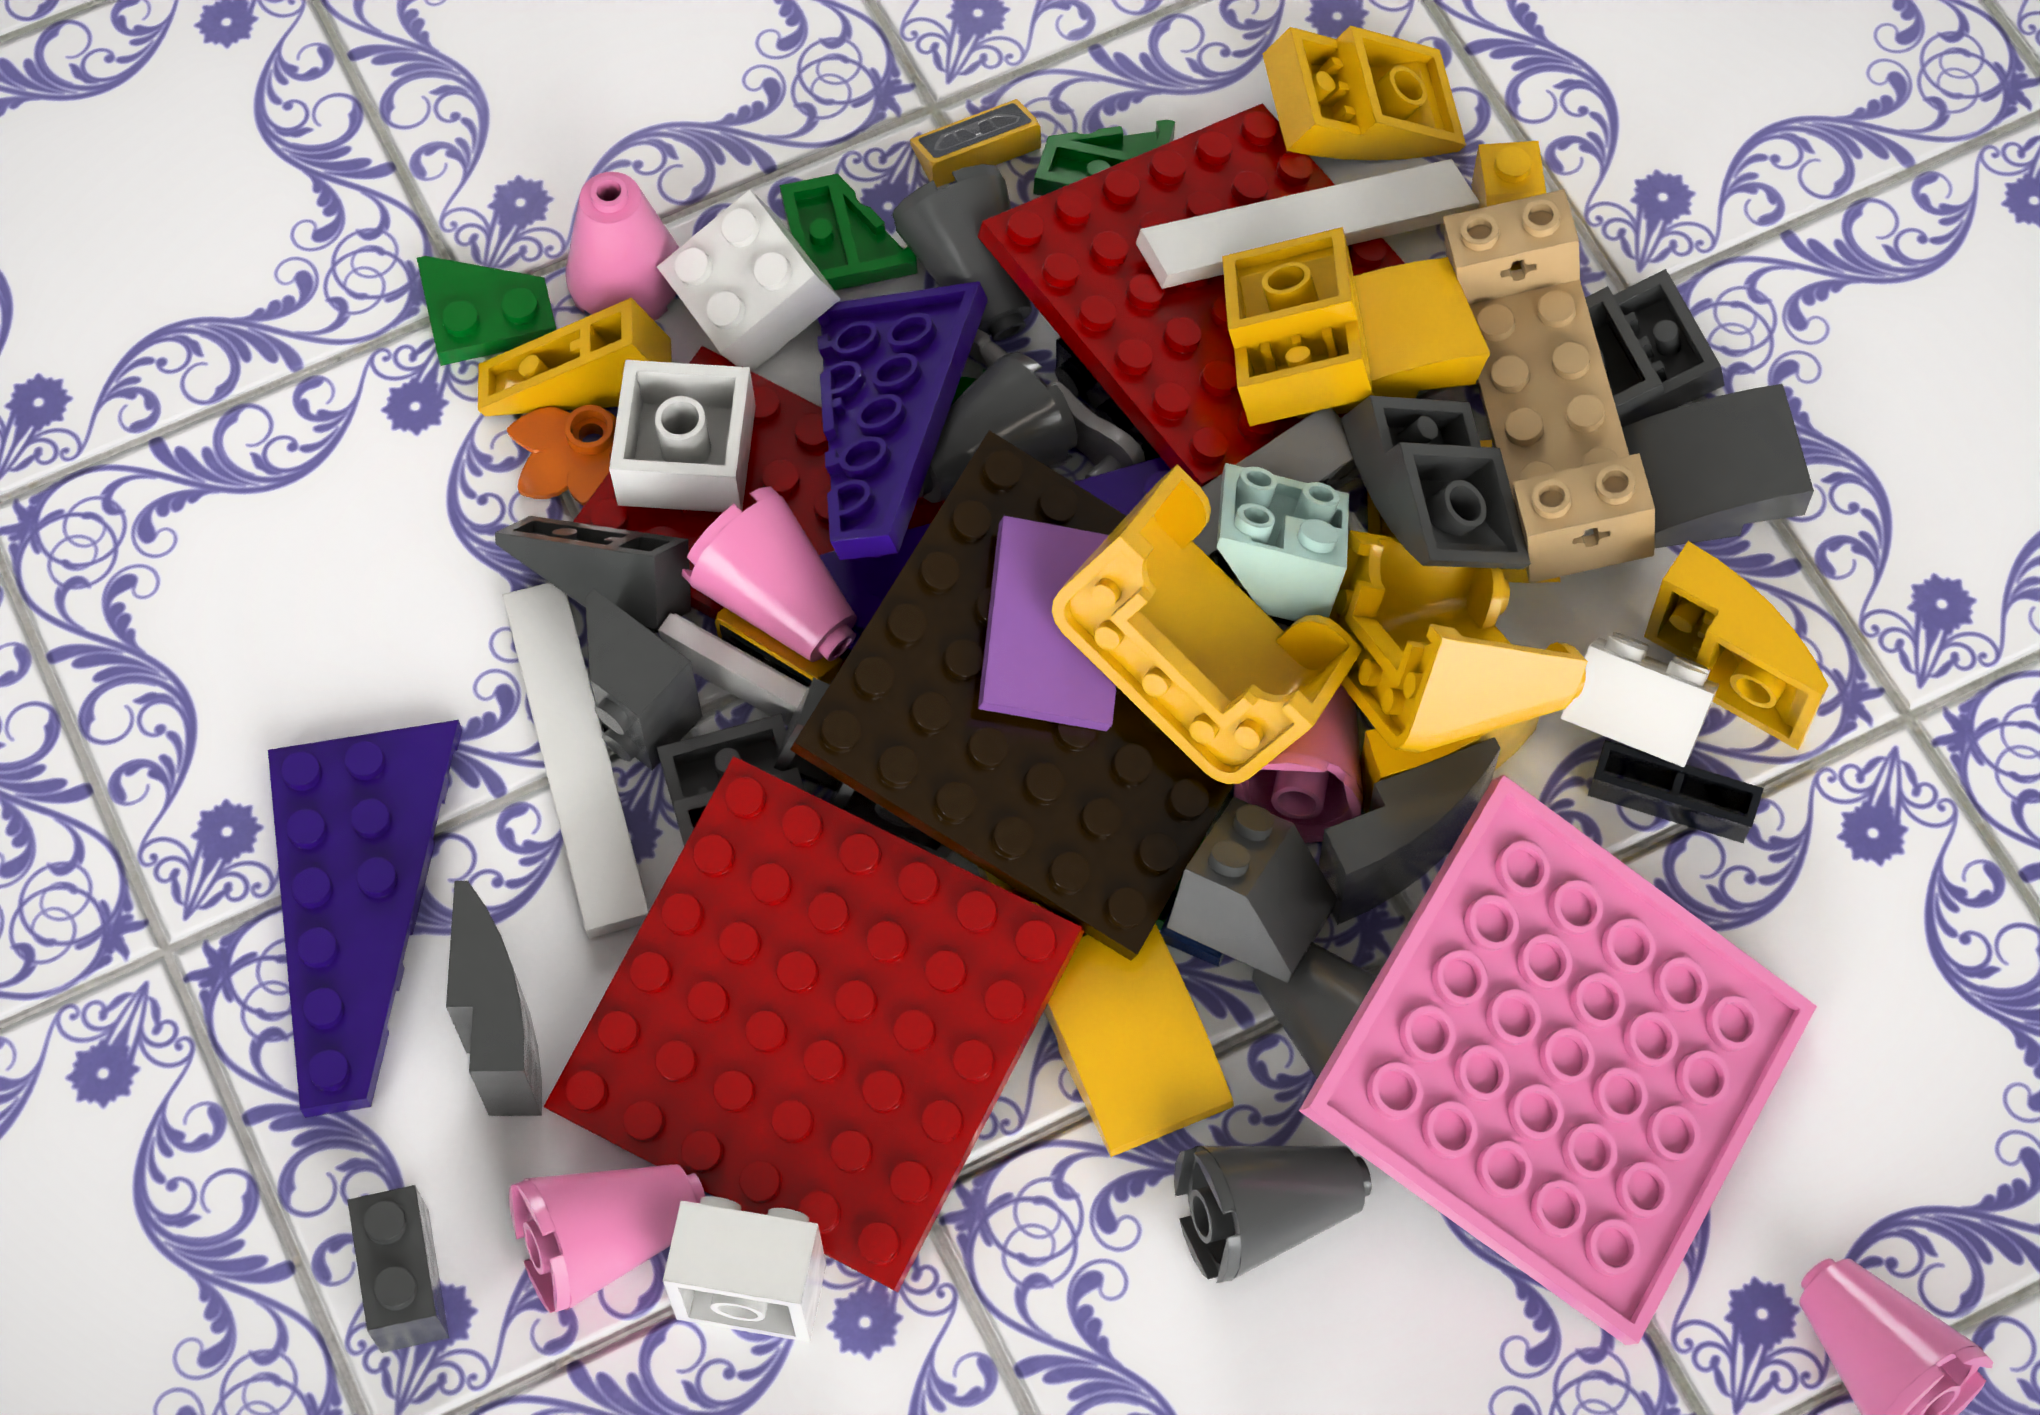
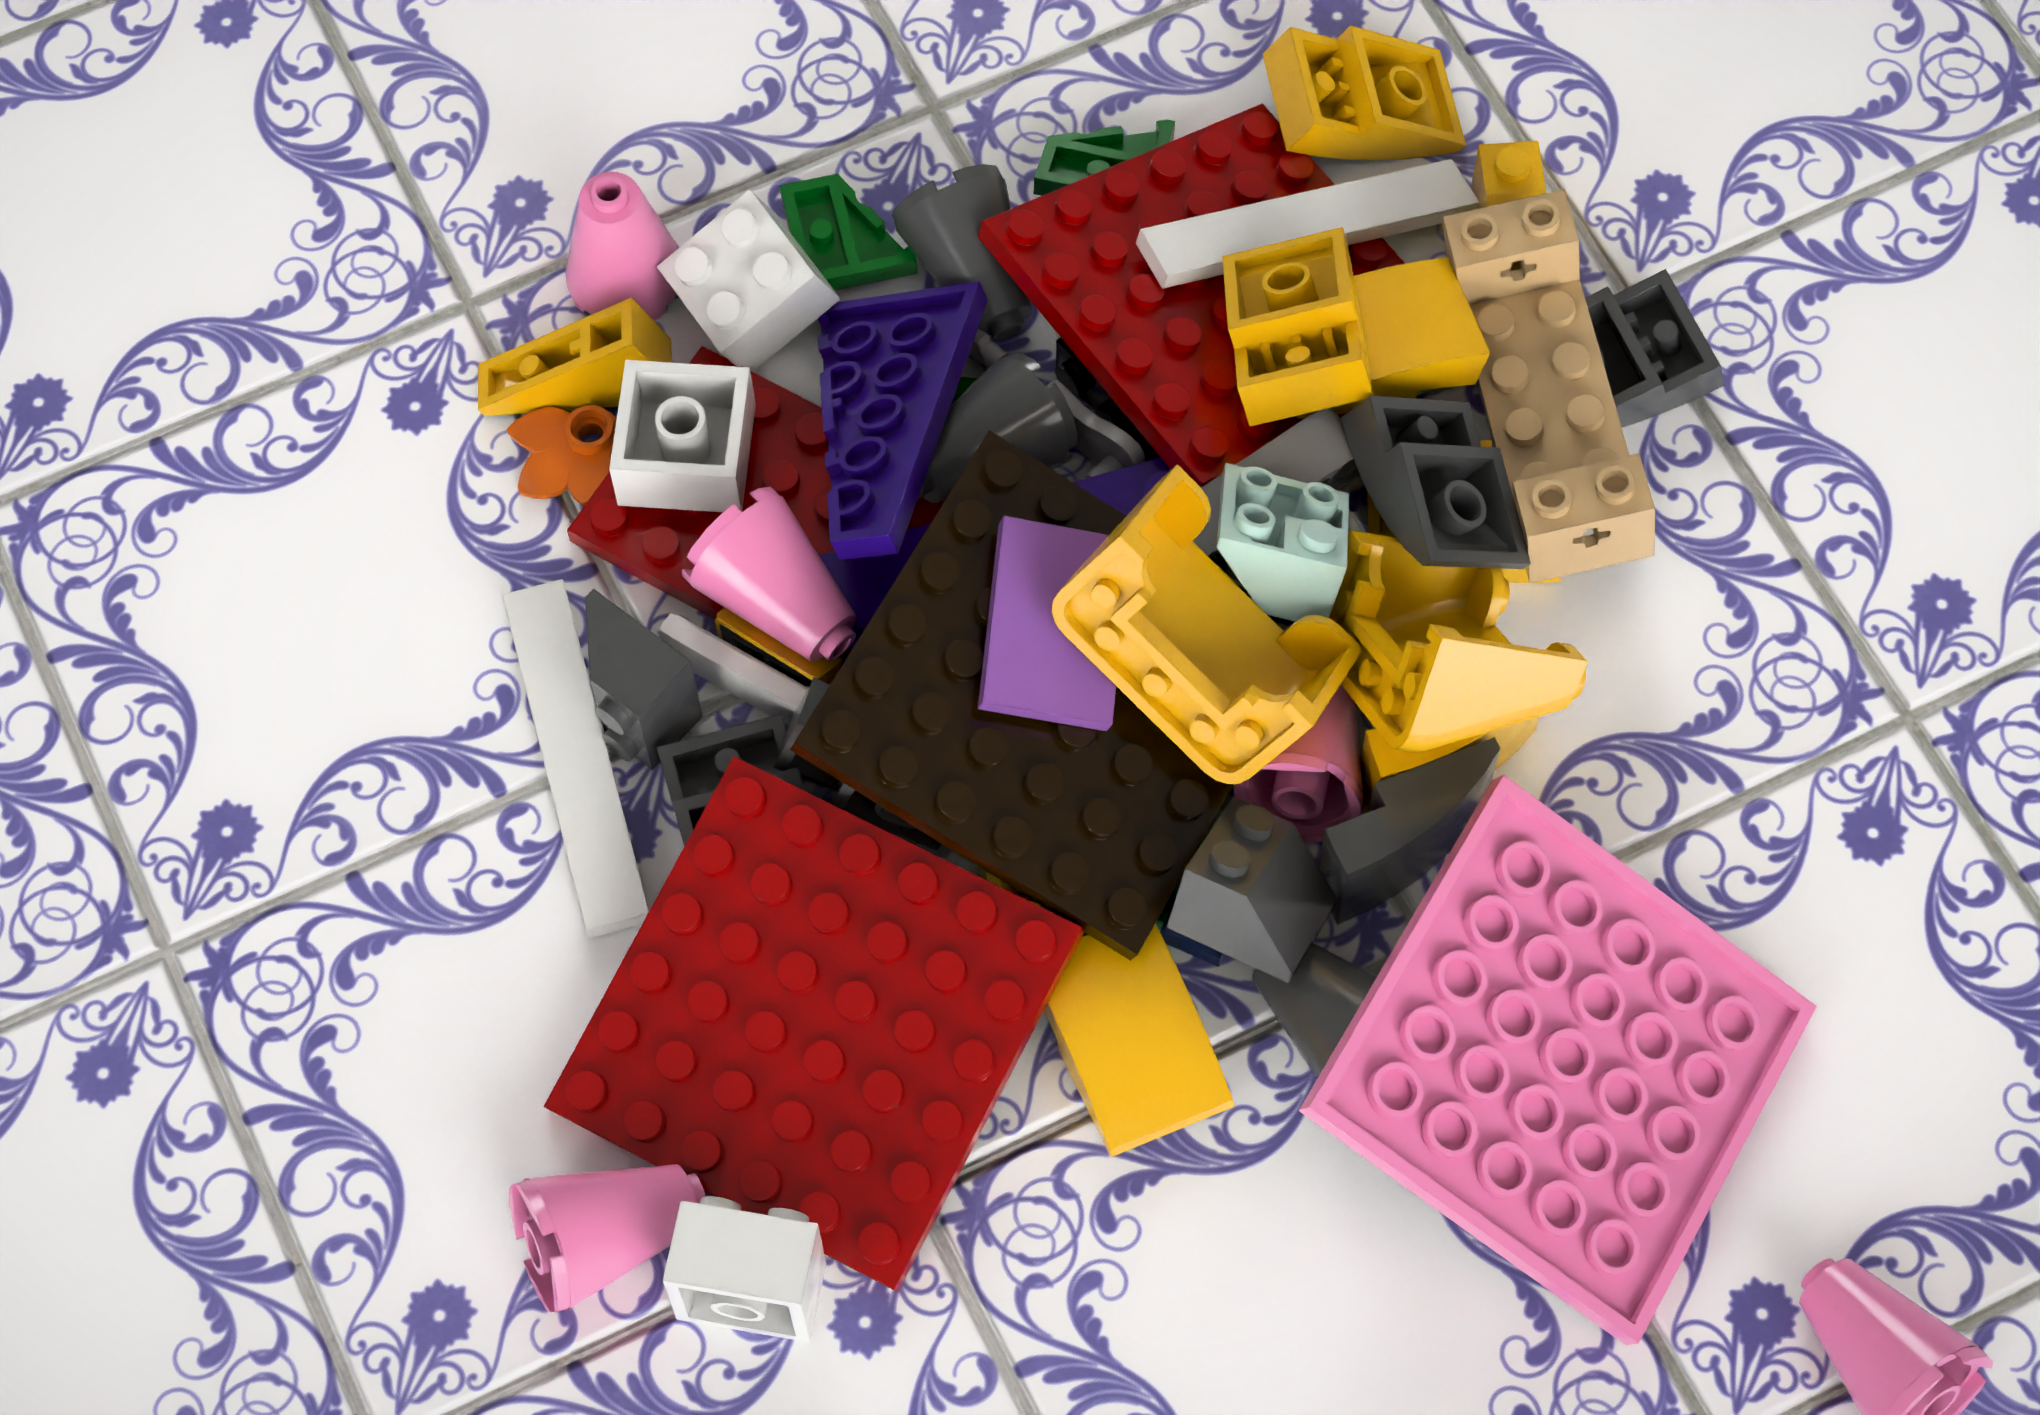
(352, 874): dark purple wing -> none
(397, 1269): dark grey brick -> none
(482, 308): green wing -> none
(491, 1011): dark grey slope -> none
(625, 566): dark grey slope -> none
(977, 140): slope -> none
(1263, 1201): dark grey cone -> none
(1642, 698): white brick -> none
(1679, 780): black piece -> none
(1722, 465): dark grey slope -> none
(1752, 651): yellow slope -> none

